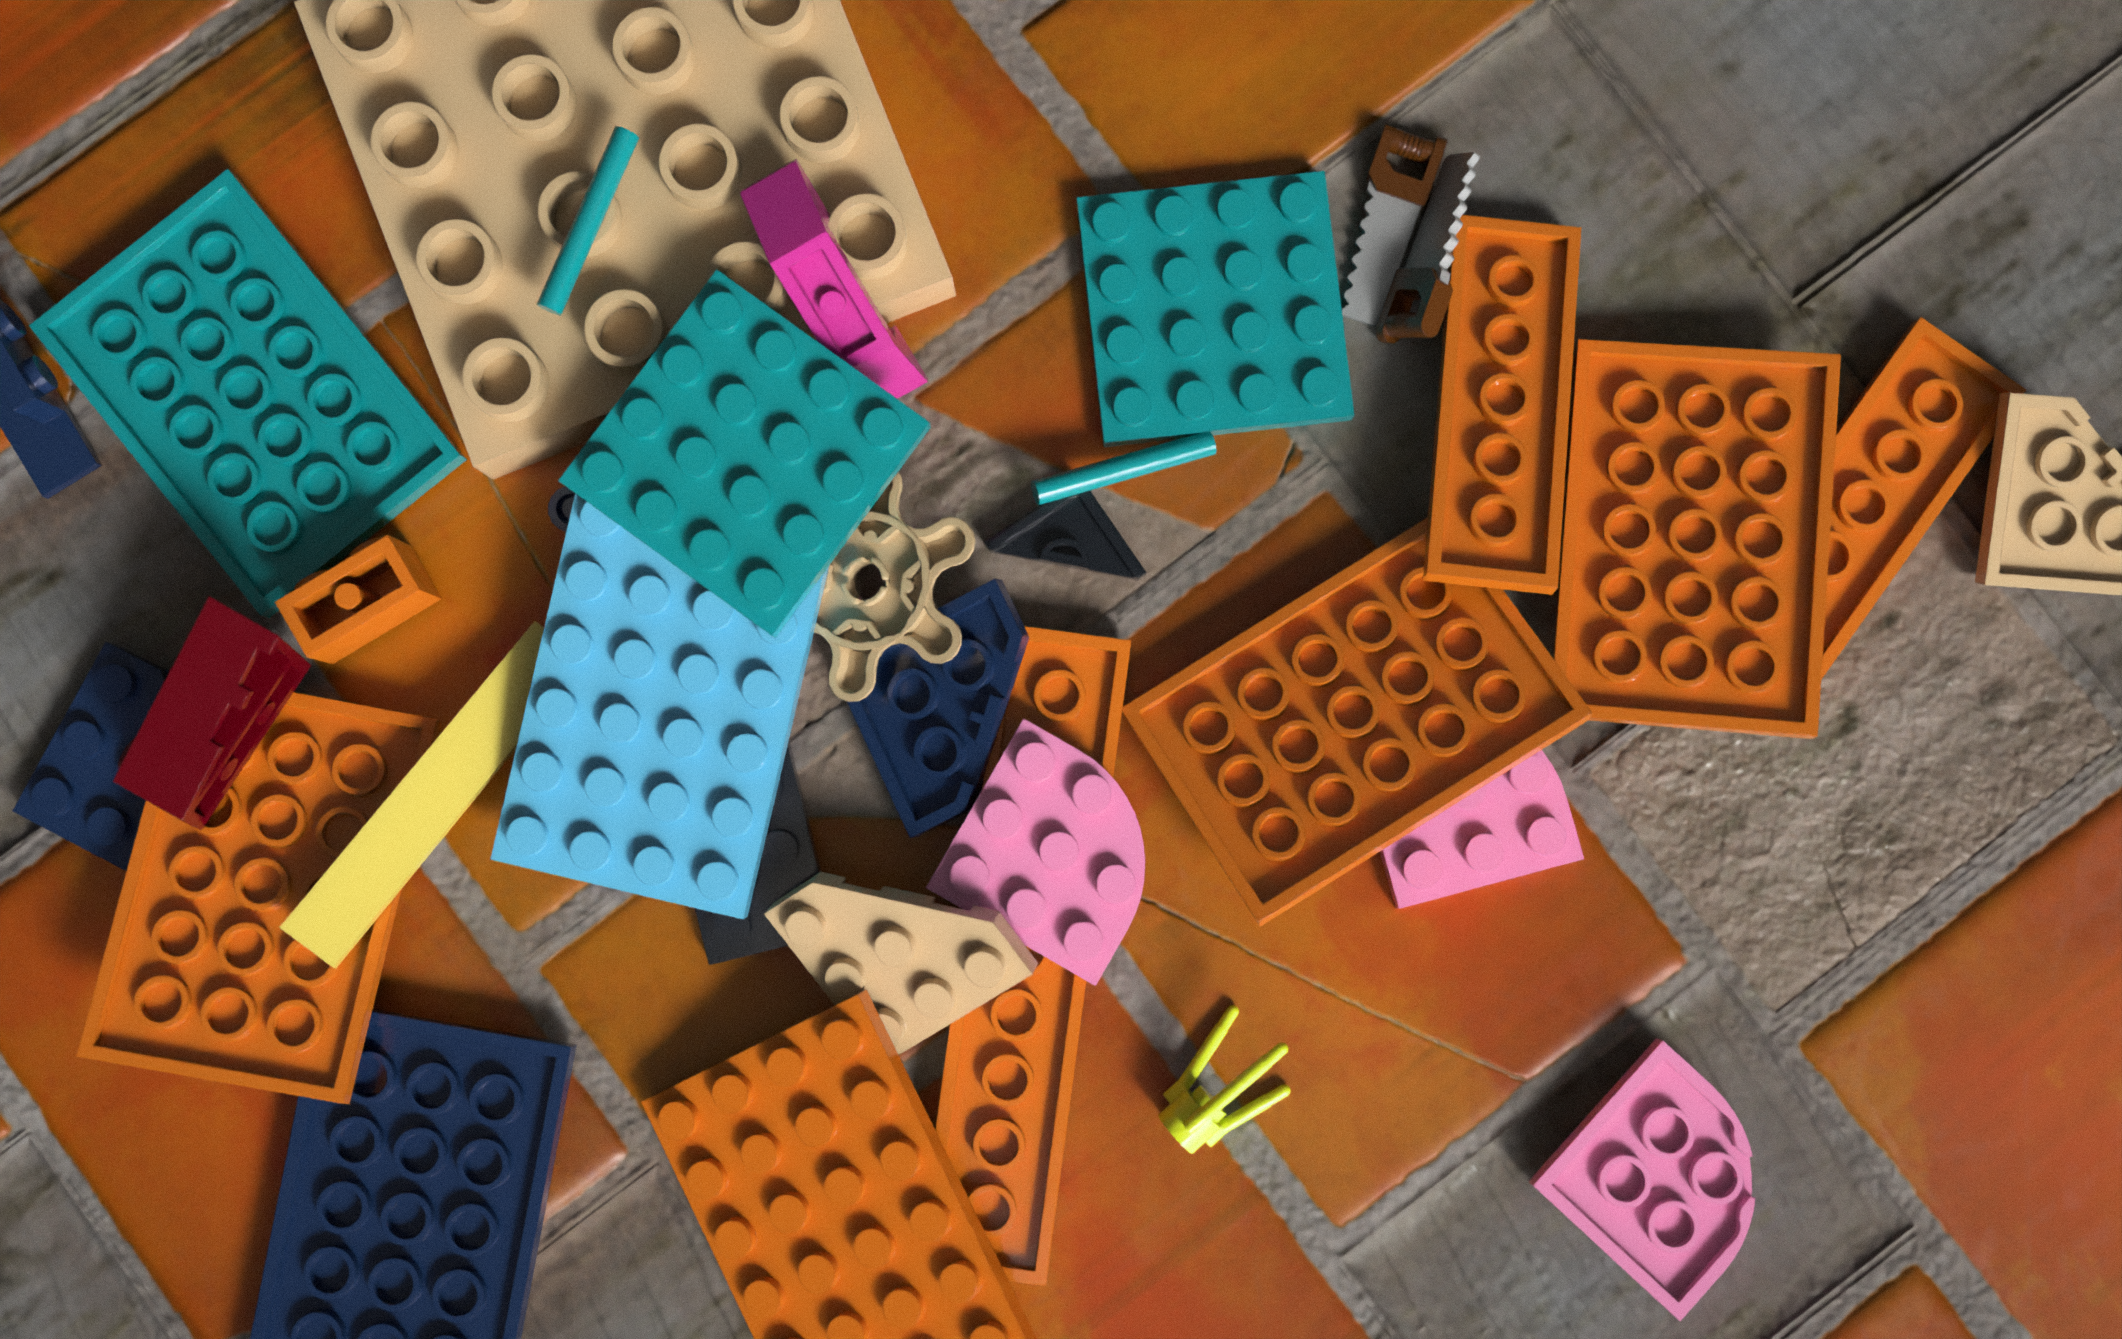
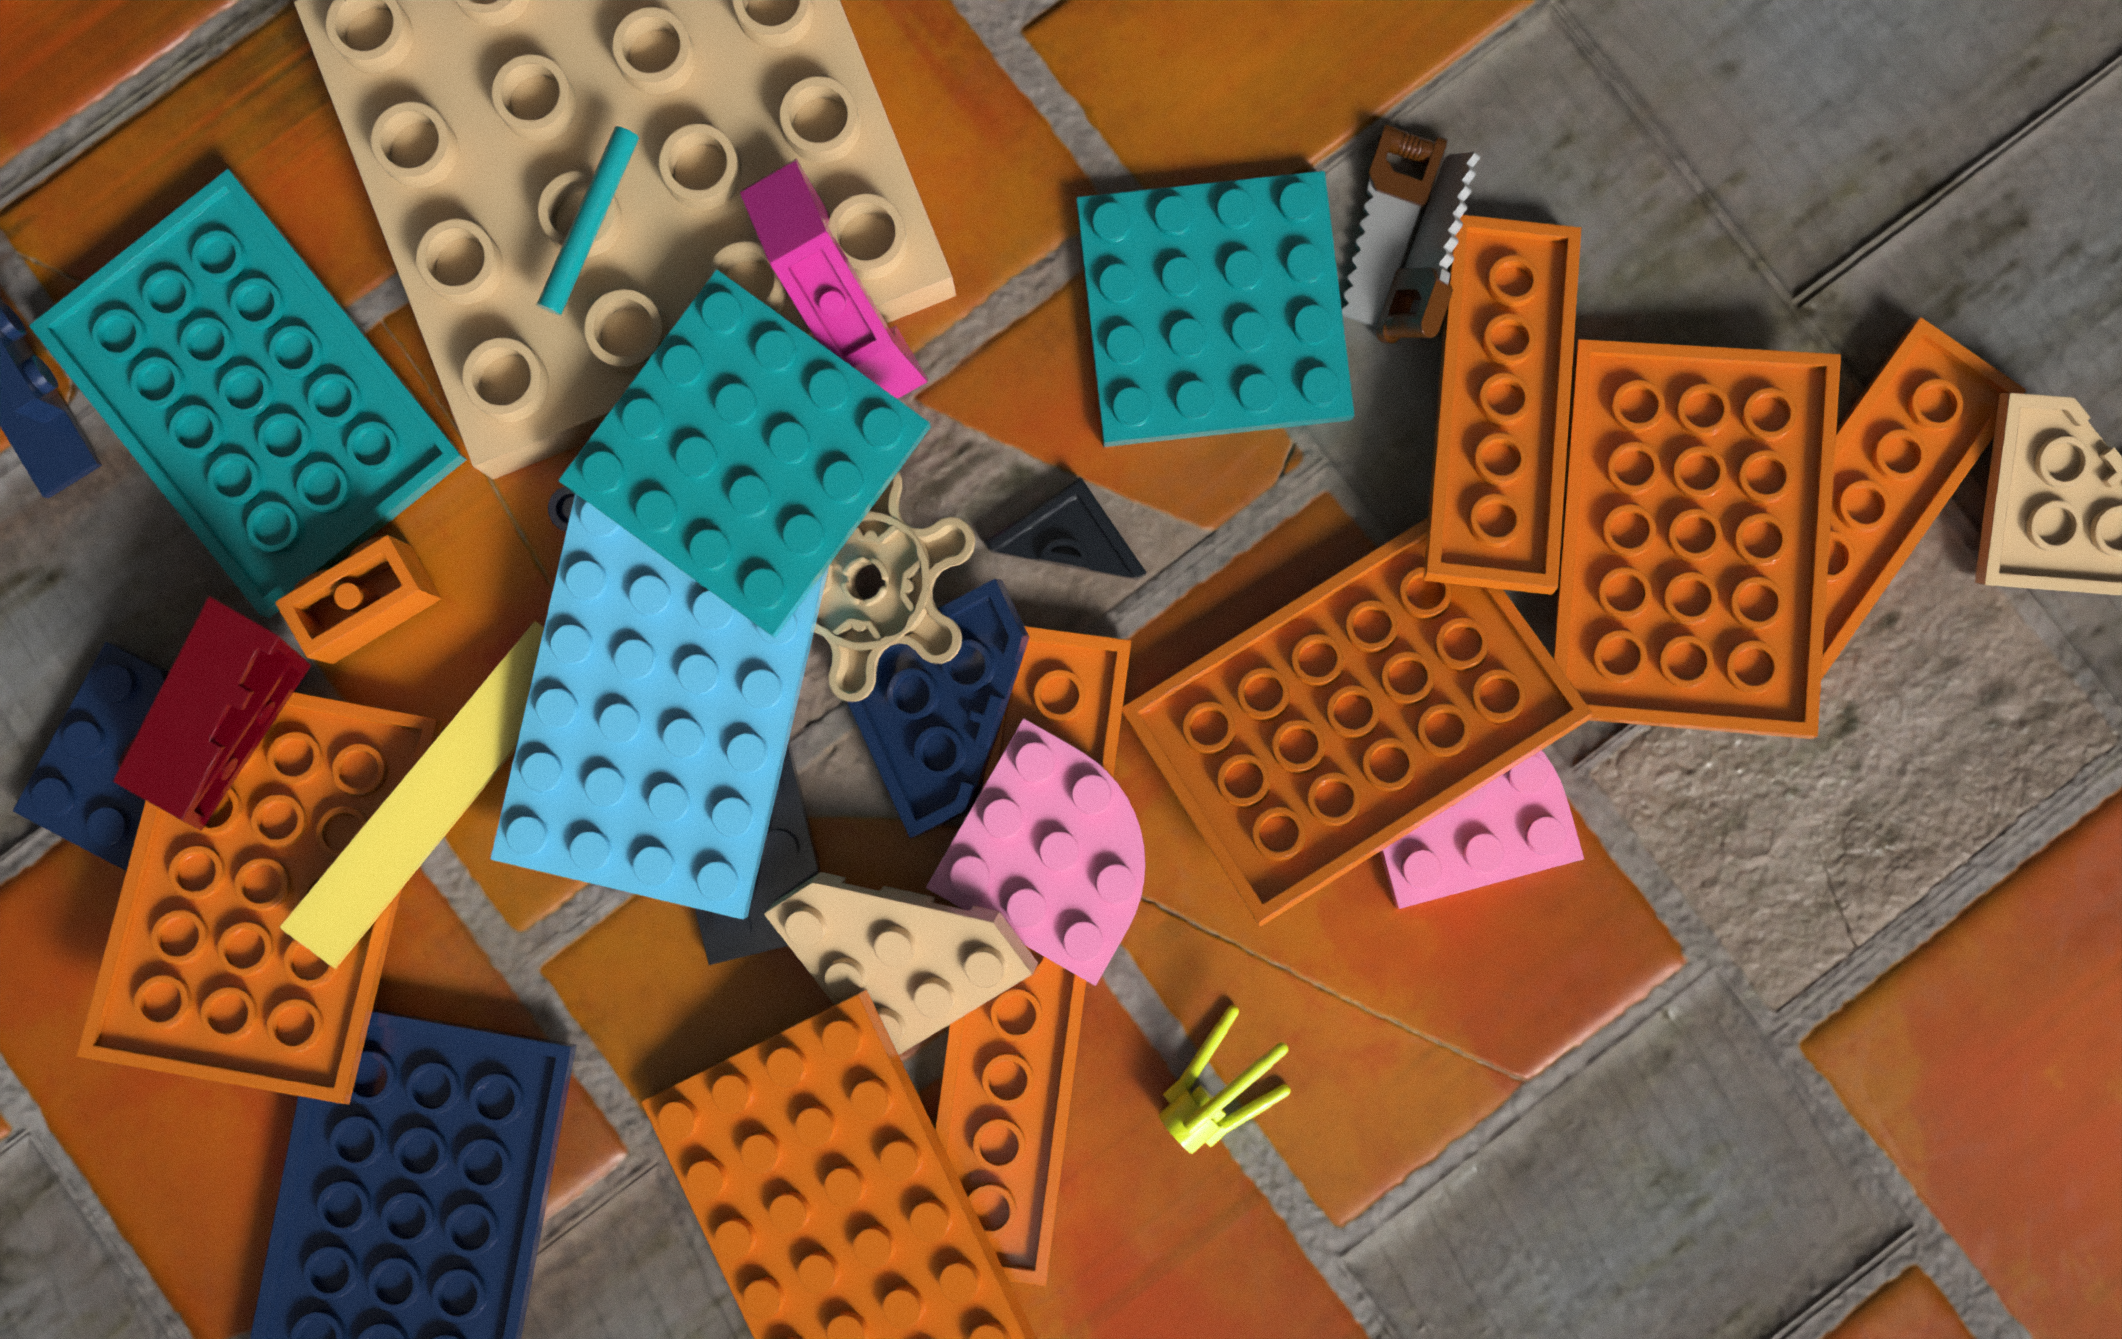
(1123, 467): teal bar -> none
(1658, 1179): bright pink plate -> none

